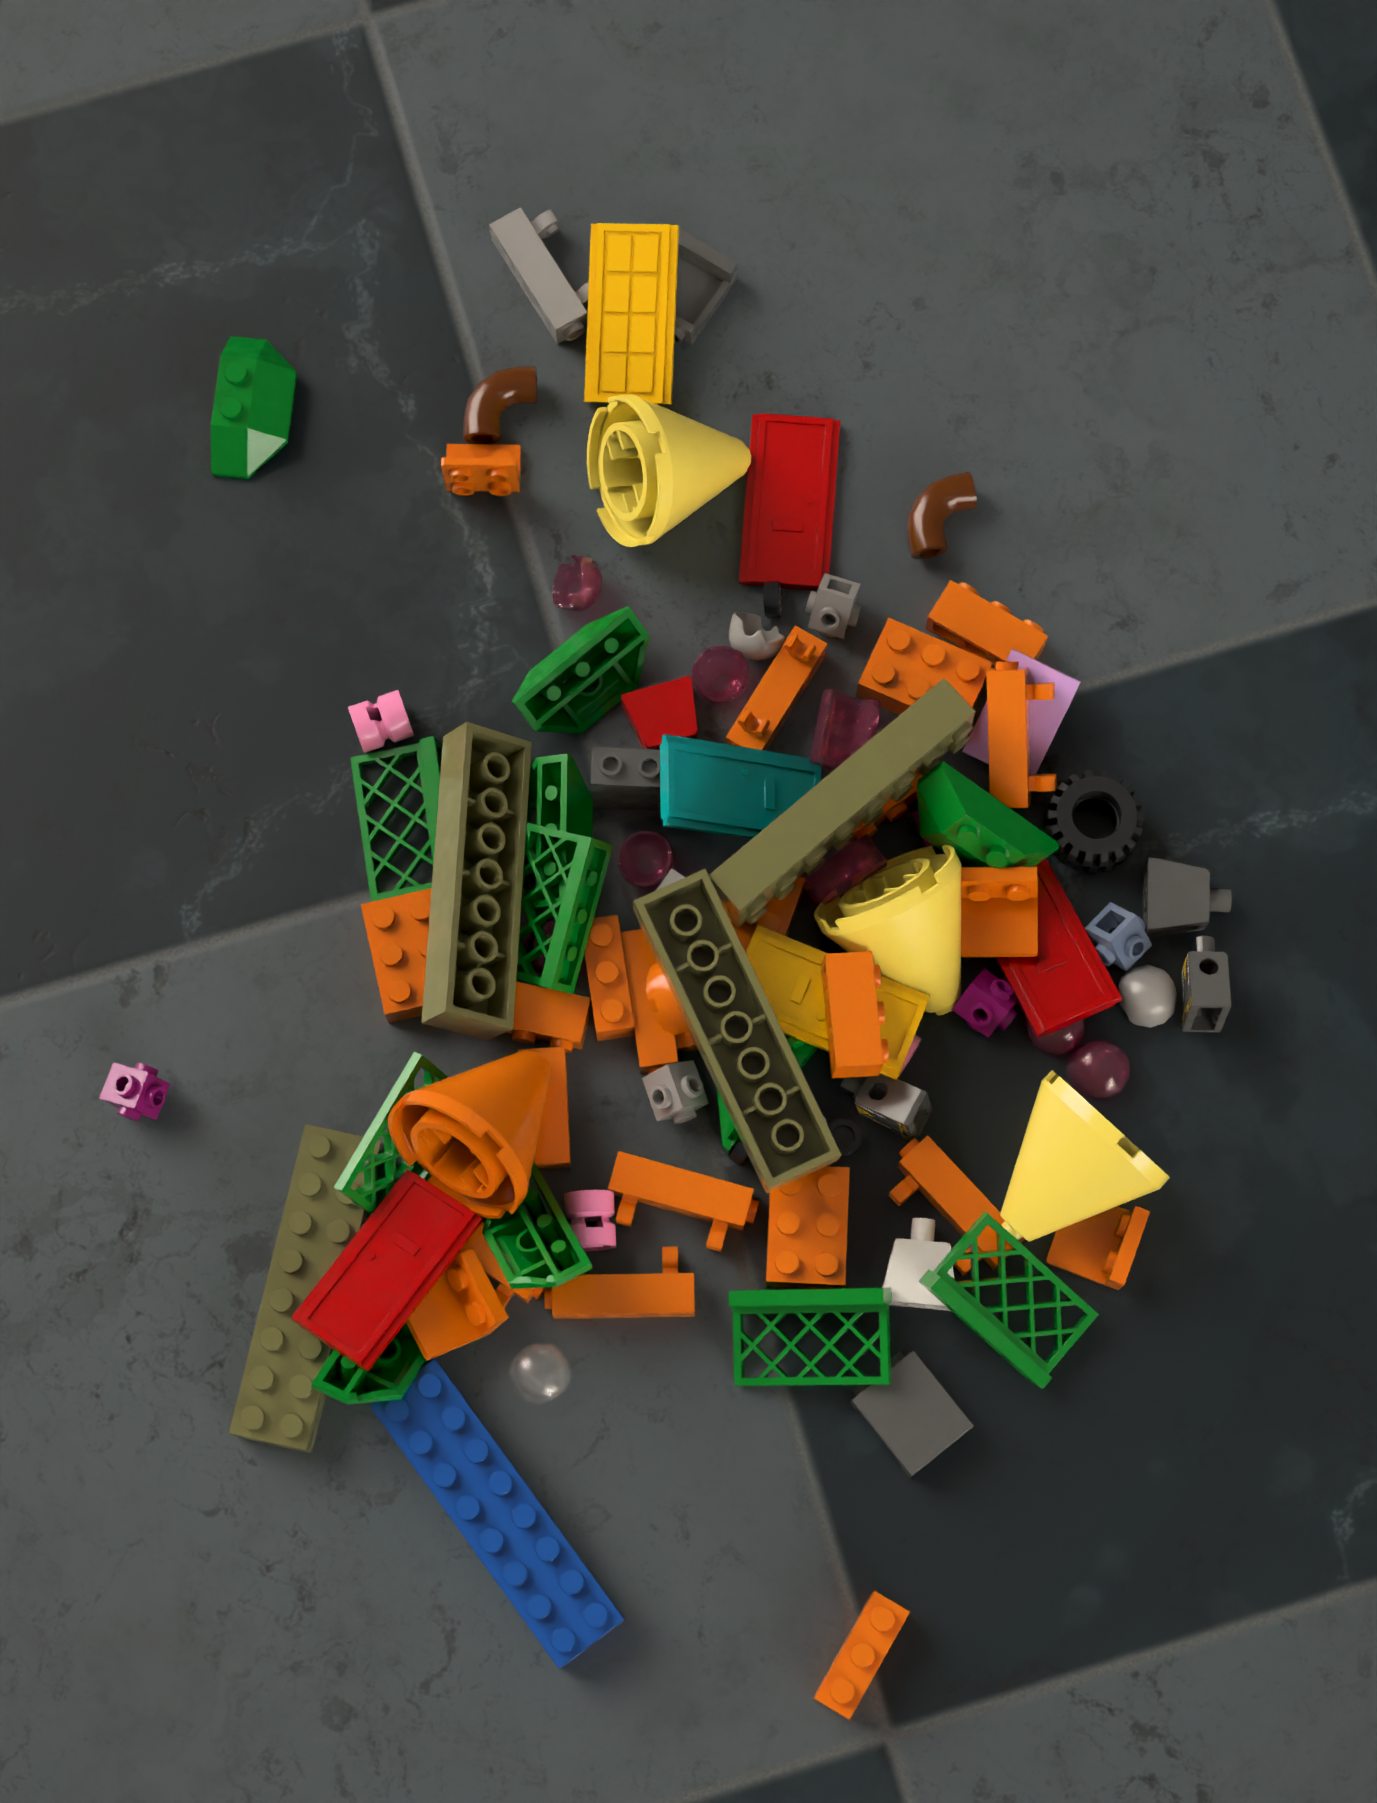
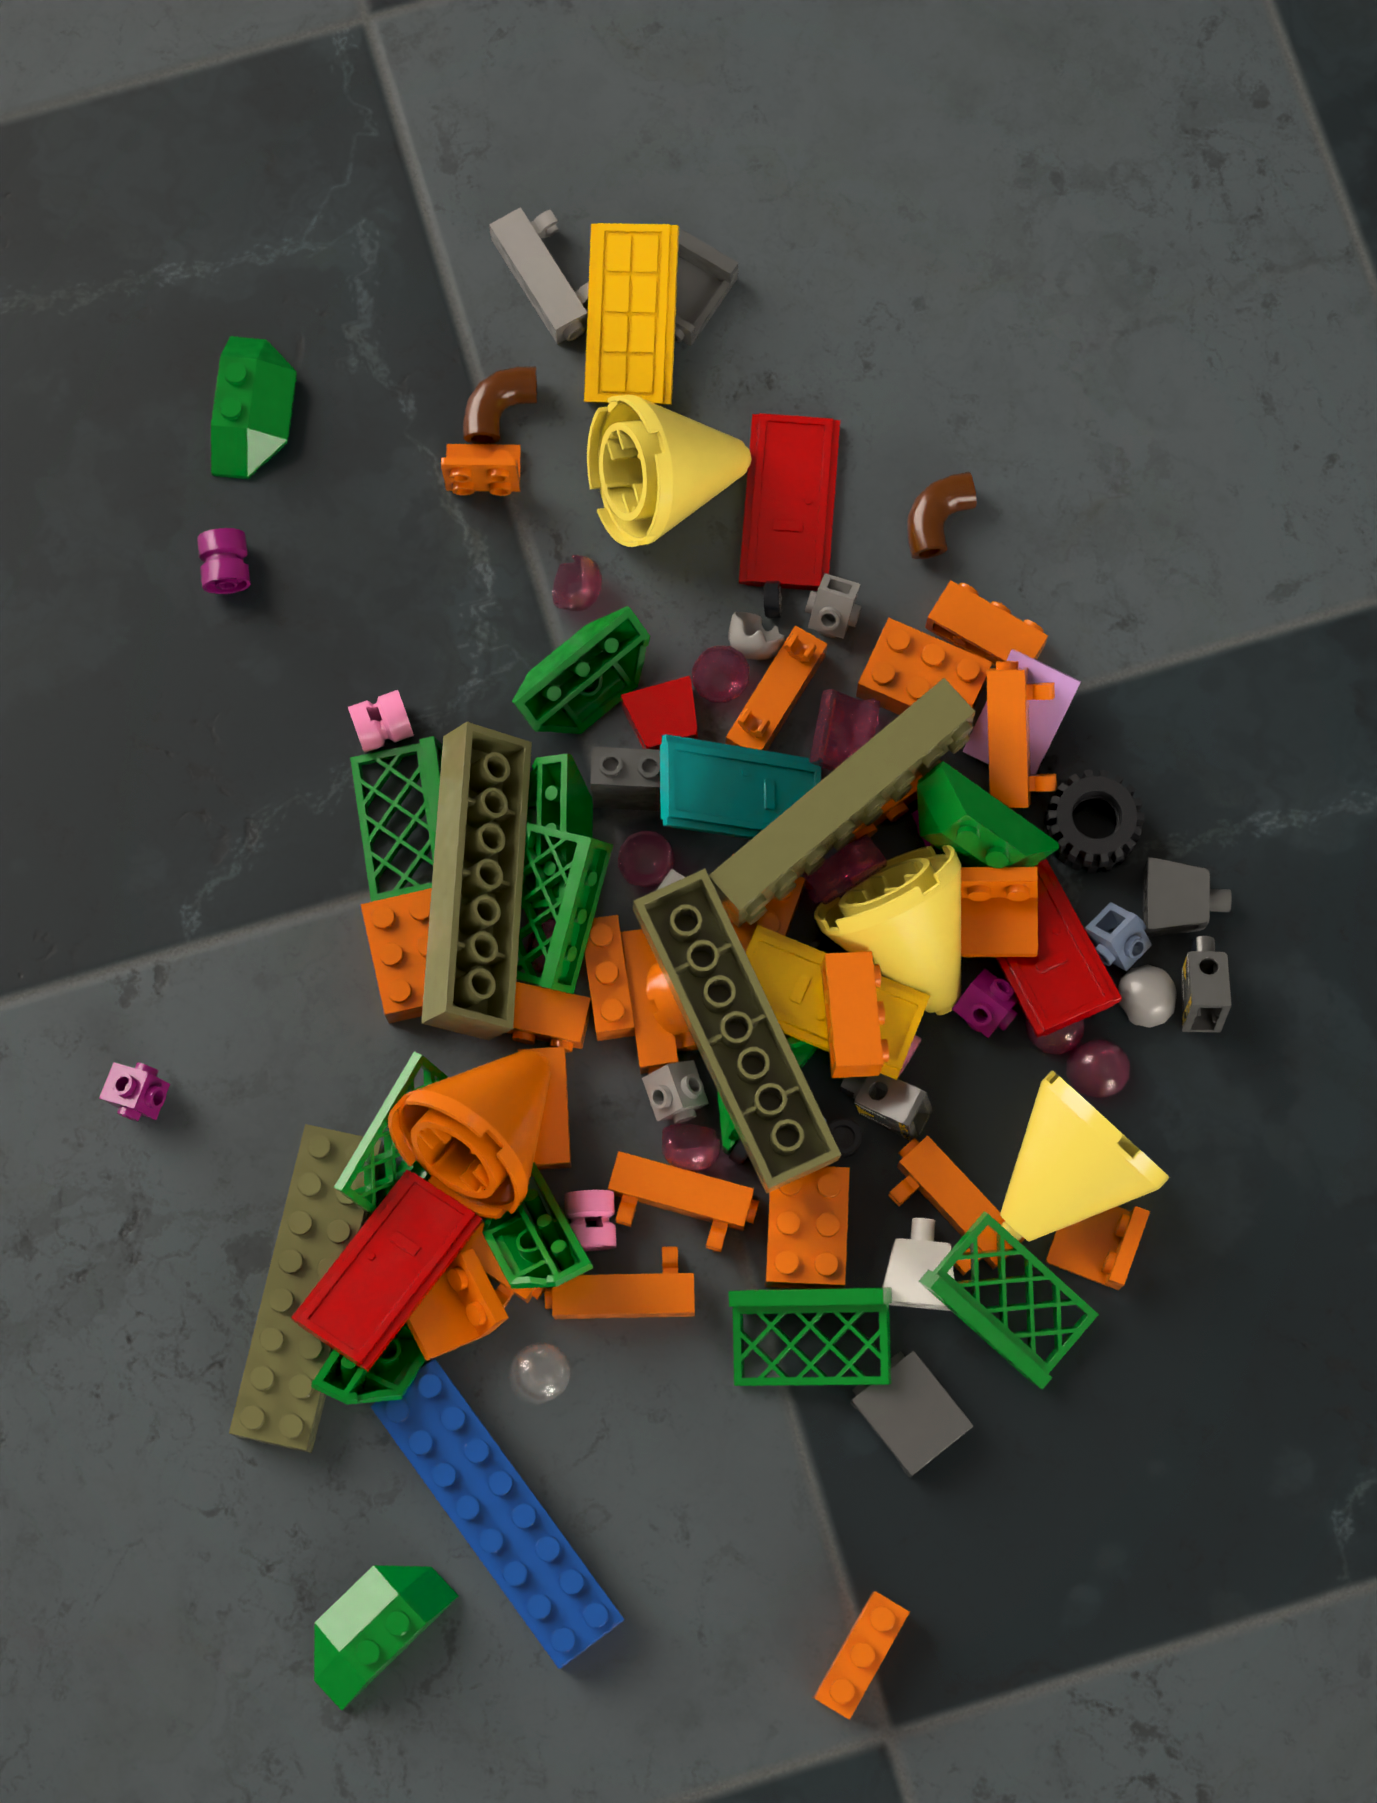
(223, 558): none -> magenta wheel
(374, 1626): none -> green wedge
(690, 1146): none -> clear pink hair

